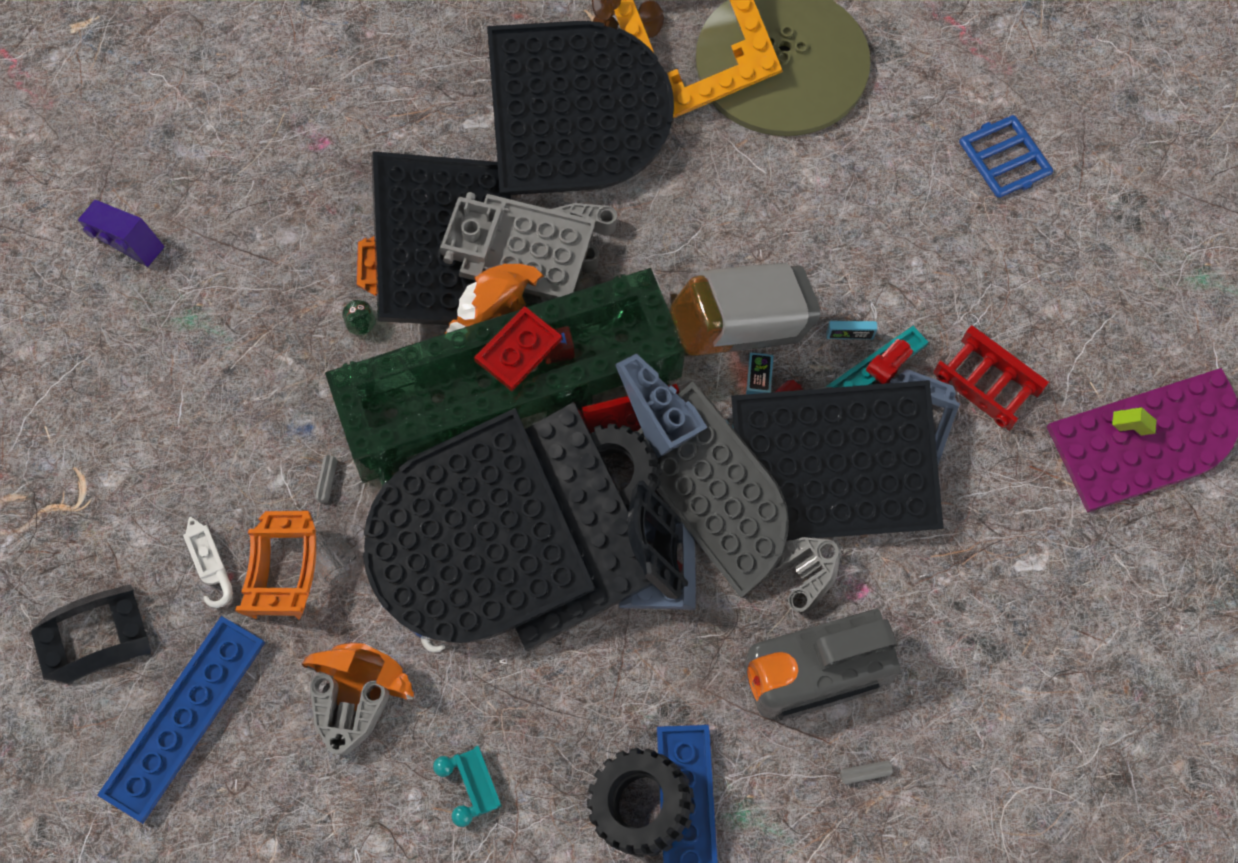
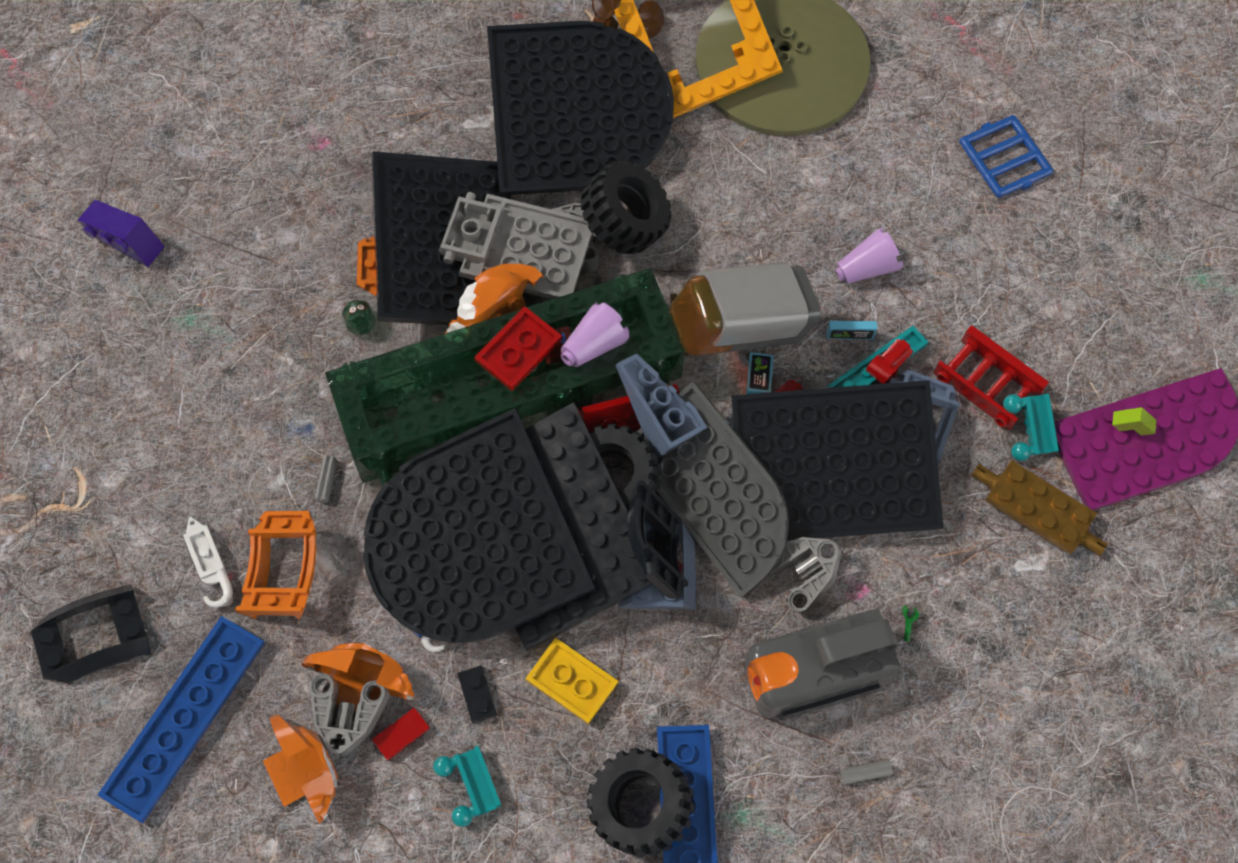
(301, 767): none -> orange animal
(401, 734): none -> red tile
(477, 694): none -> black plate
(571, 681): none -> yellow plate
(594, 335): none -> lavender cone
(612, 221): none -> black tyre
(870, 259): none -> lavender cone
(909, 621): none -> green hand
(1039, 425): none -> teal gear
(1041, 507): none -> pearl gold plate

